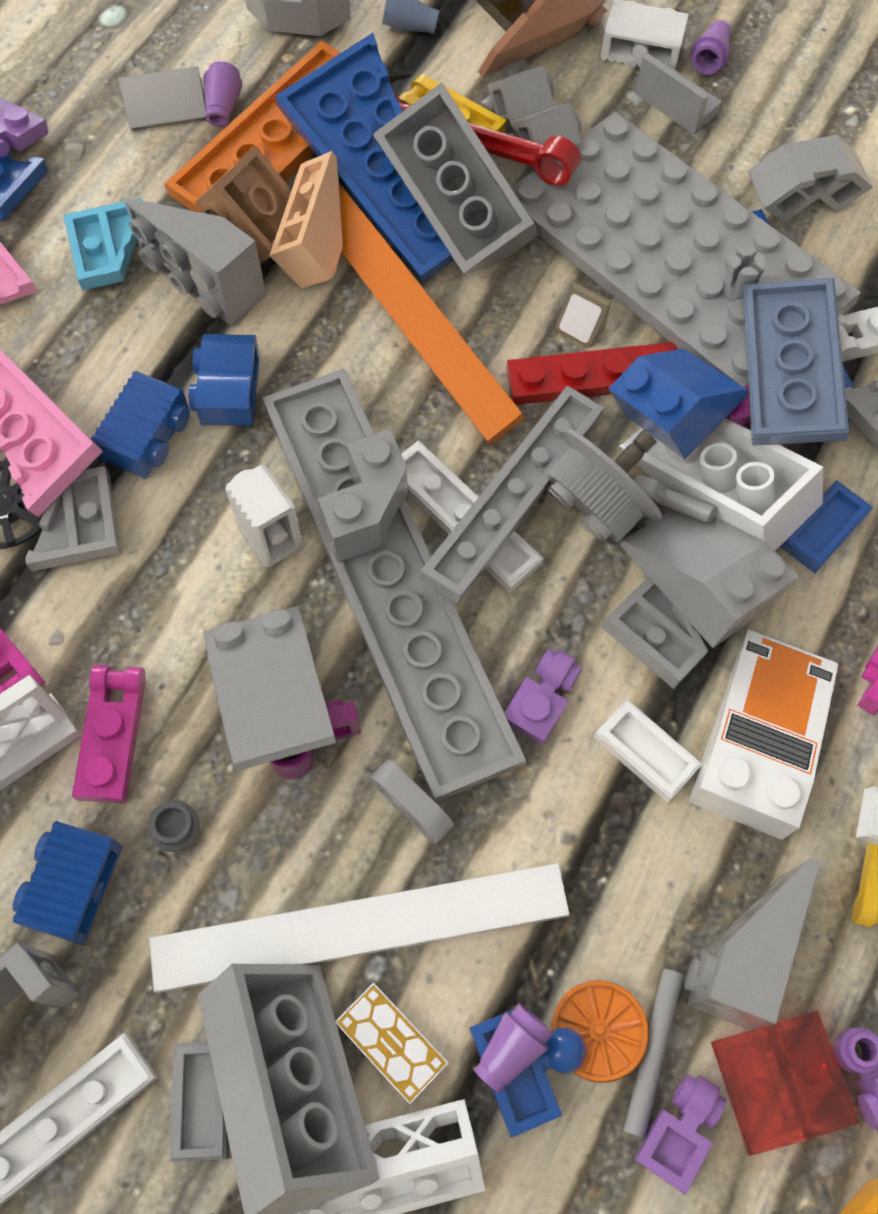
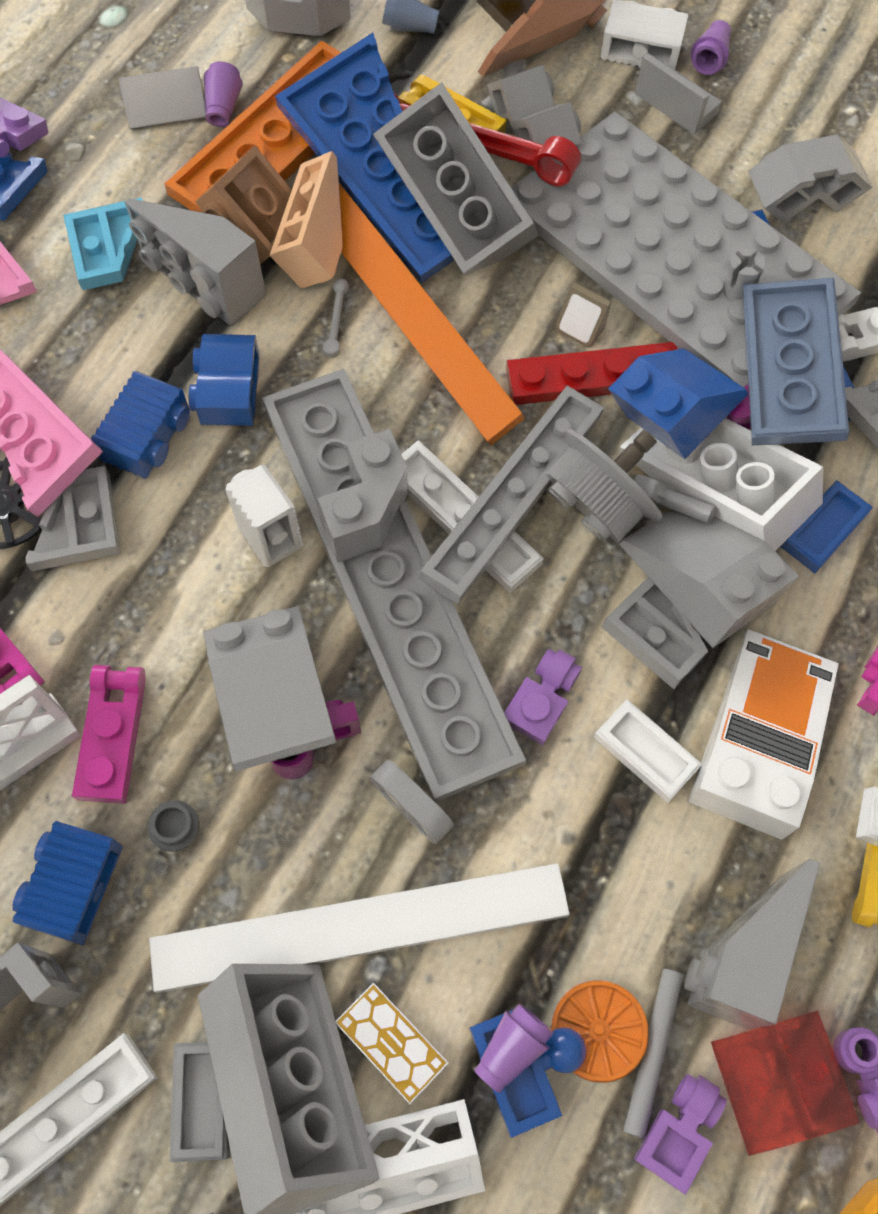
(331, 346): none -> light grey hinge

